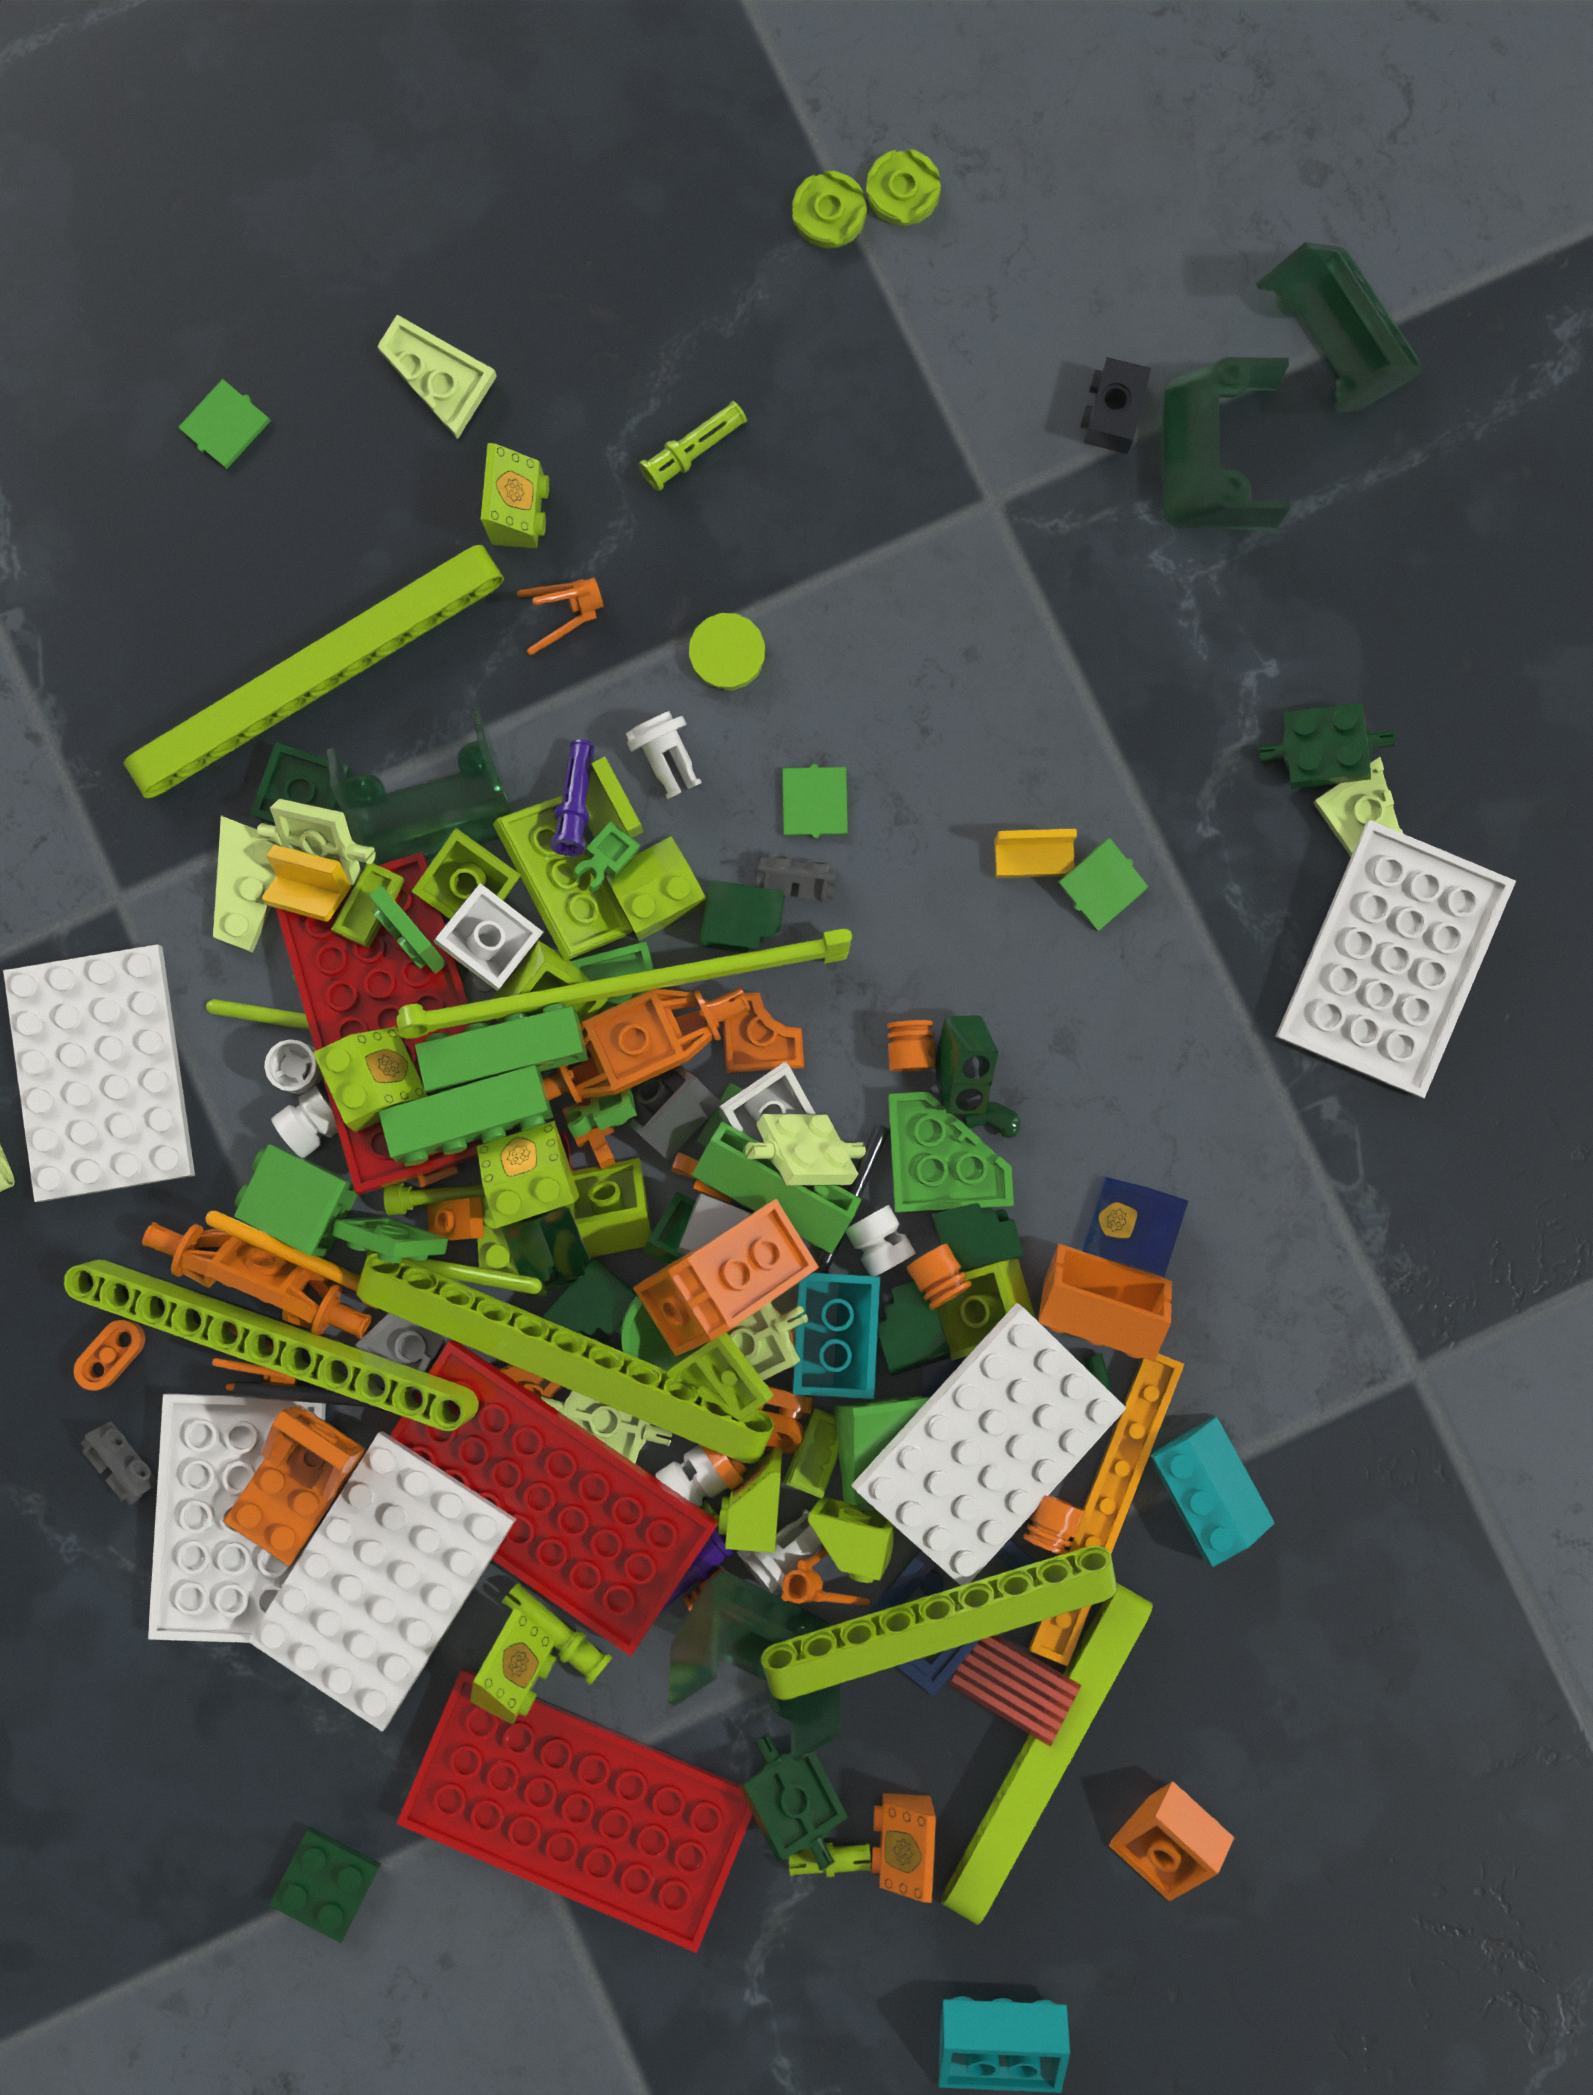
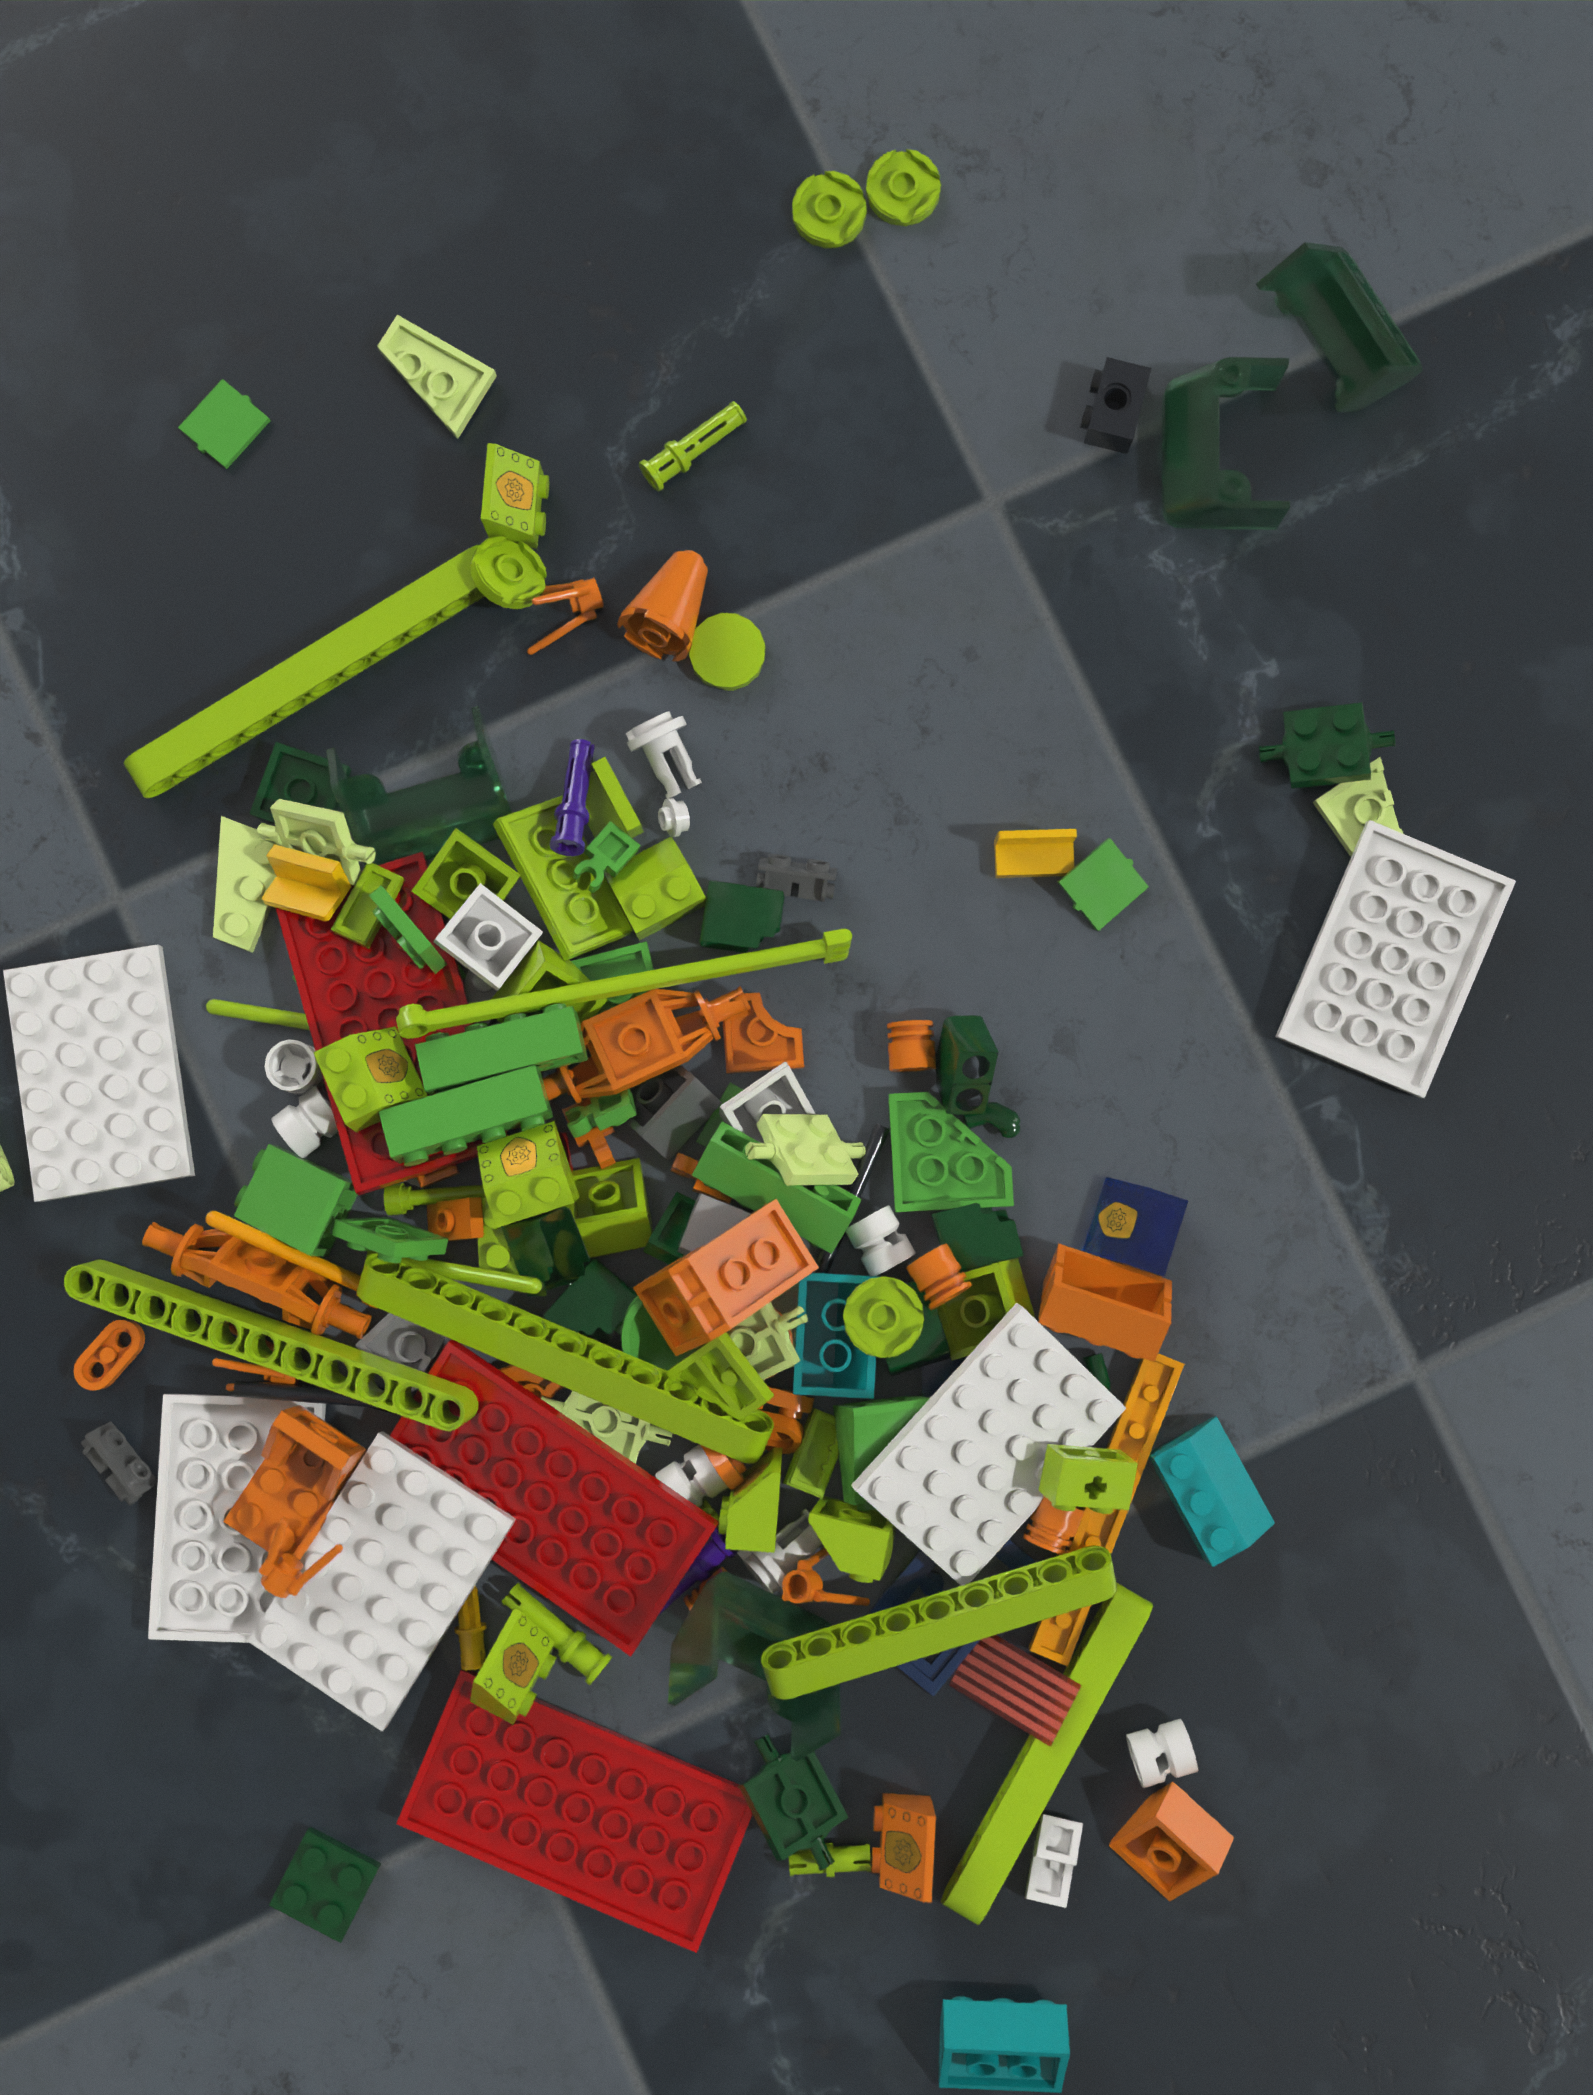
(283, 1574): none -> orange plant
(471, 1633): none -> yellow axle
(508, 572): none -> lime tile
(667, 608): none -> orange cone
(674, 817): none -> white plate
(815, 801): bright green piece -> none
(883, 1317): none -> lime tile
(1053, 1860): none -> white slope
(1087, 1478): none -> lime brick
(1176, 1752): none -> white wheel

